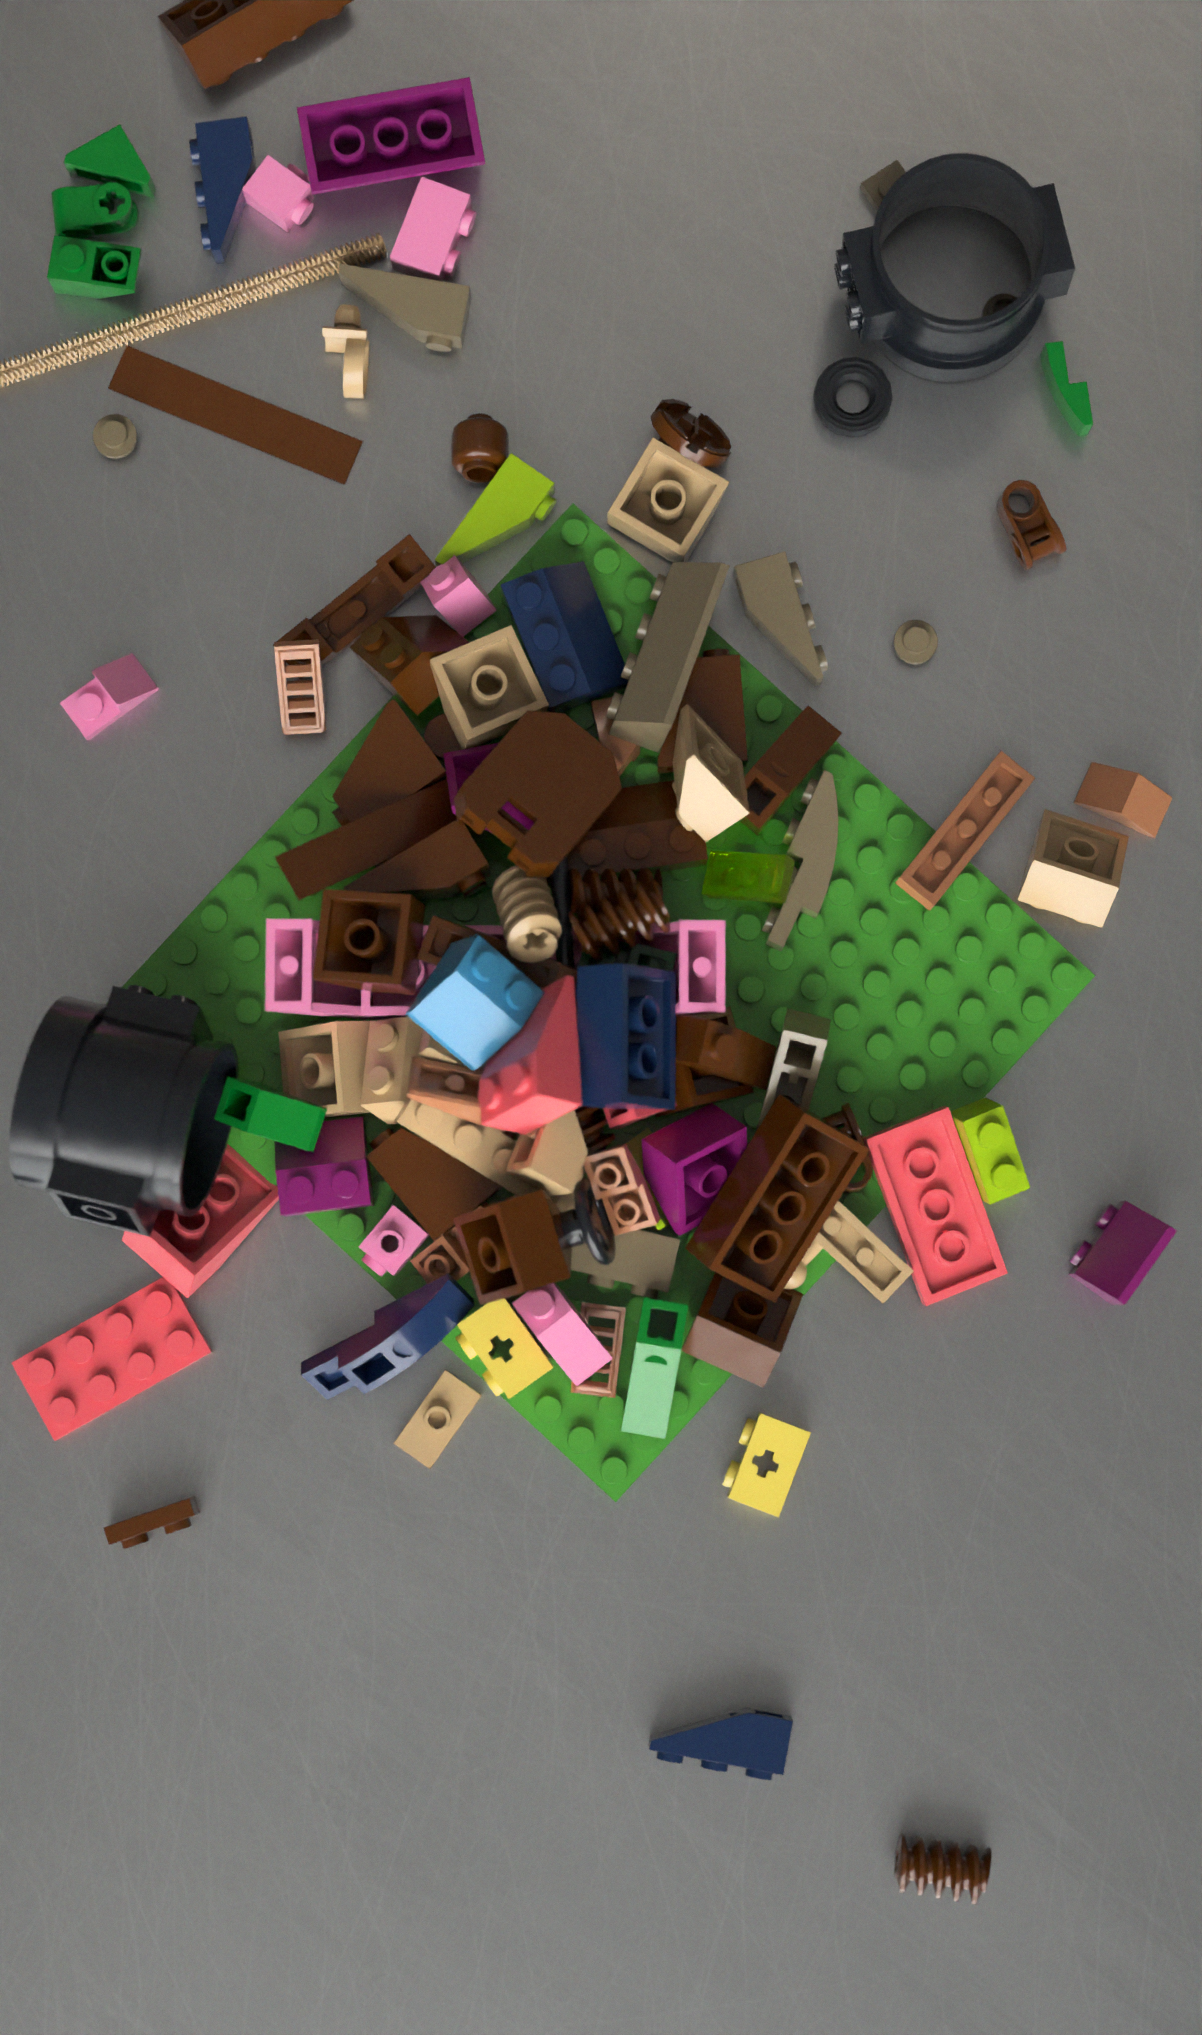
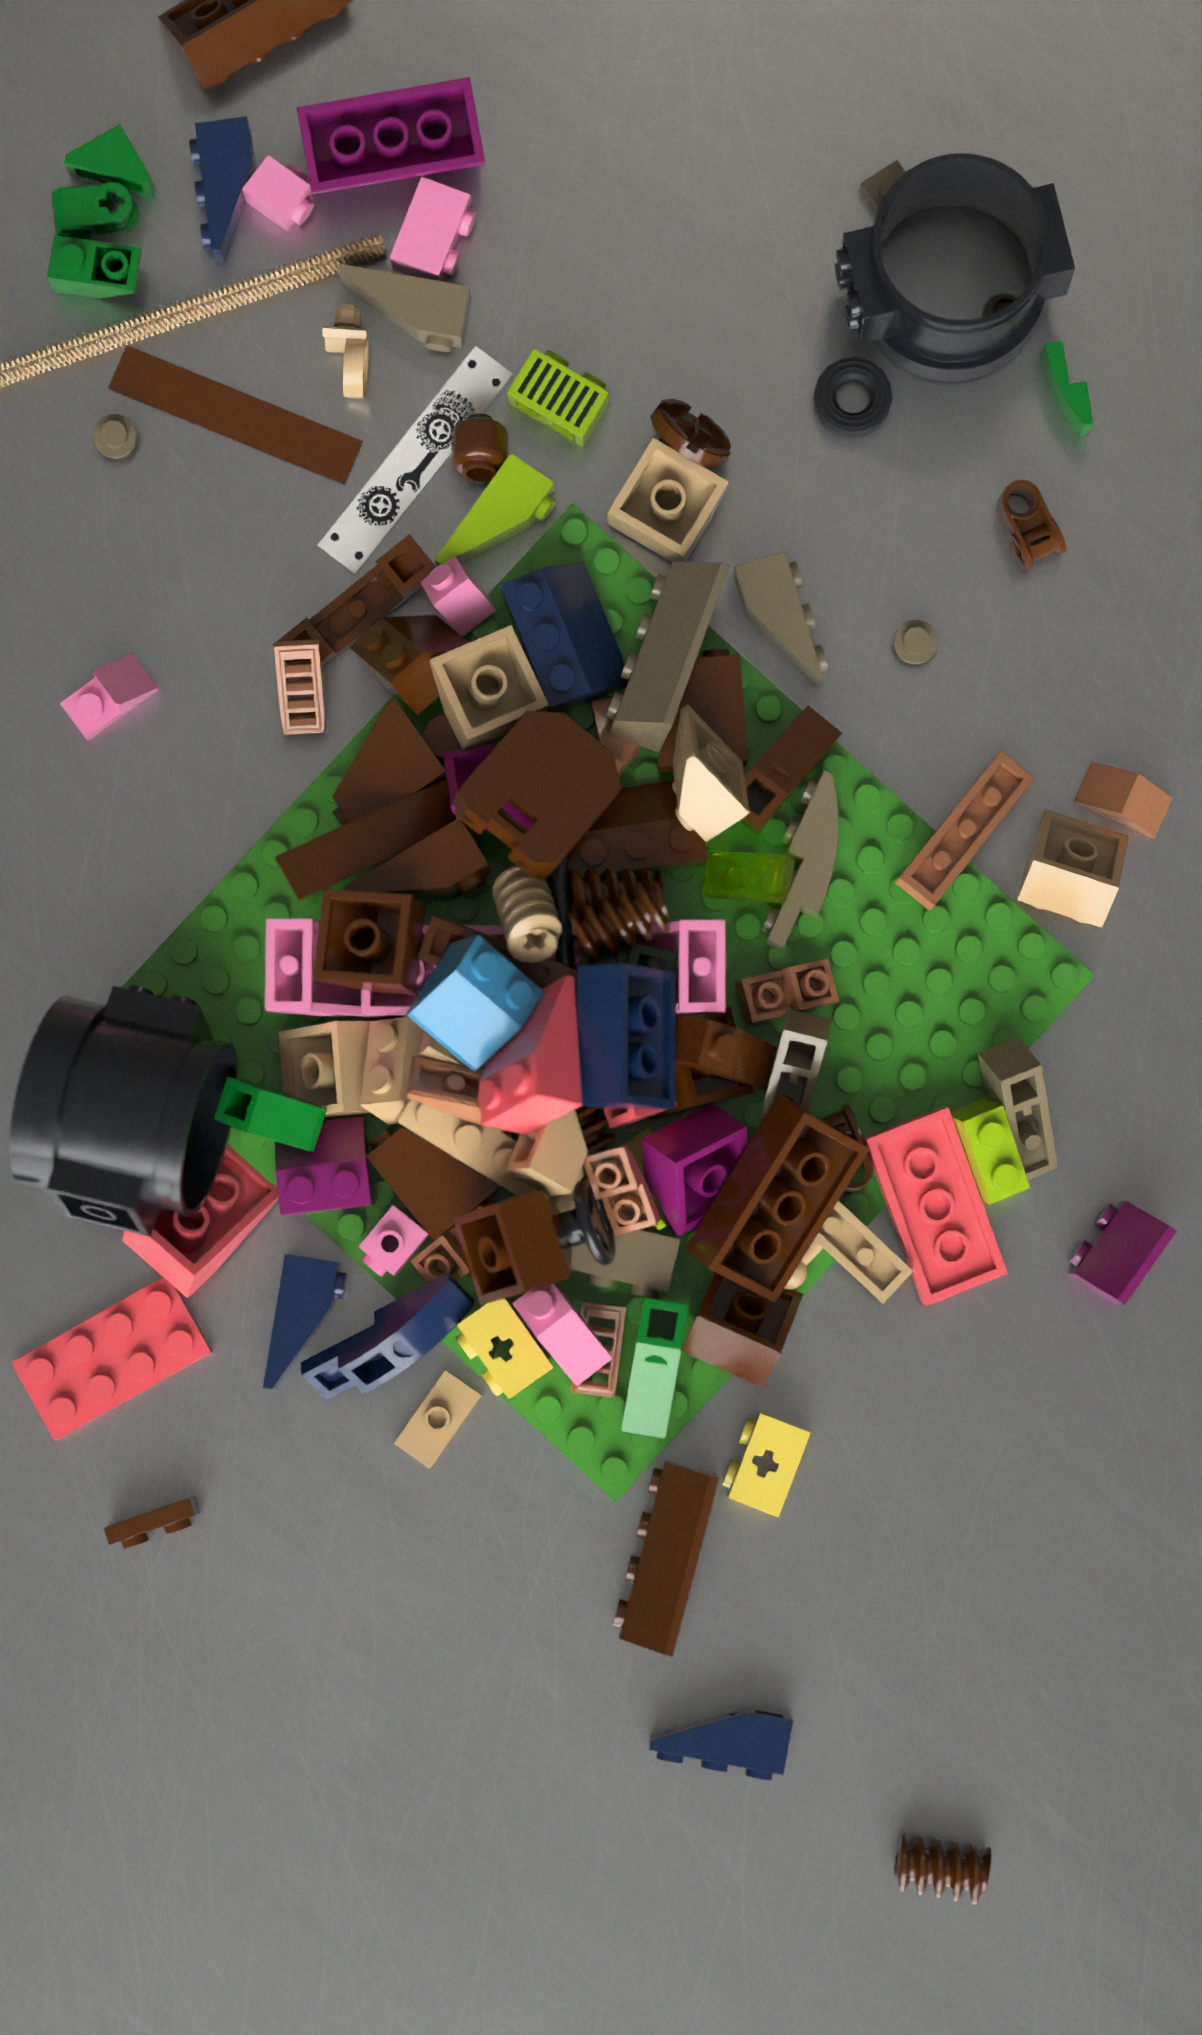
(303, 1304): none -> dark blue slope
(413, 461): none -> white sticker
(559, 396): none -> lime brick
(667, 1558): none -> reddish brown slope
(795, 988): none -> nougat slope
(1017, 1082): none -> dark tan slope

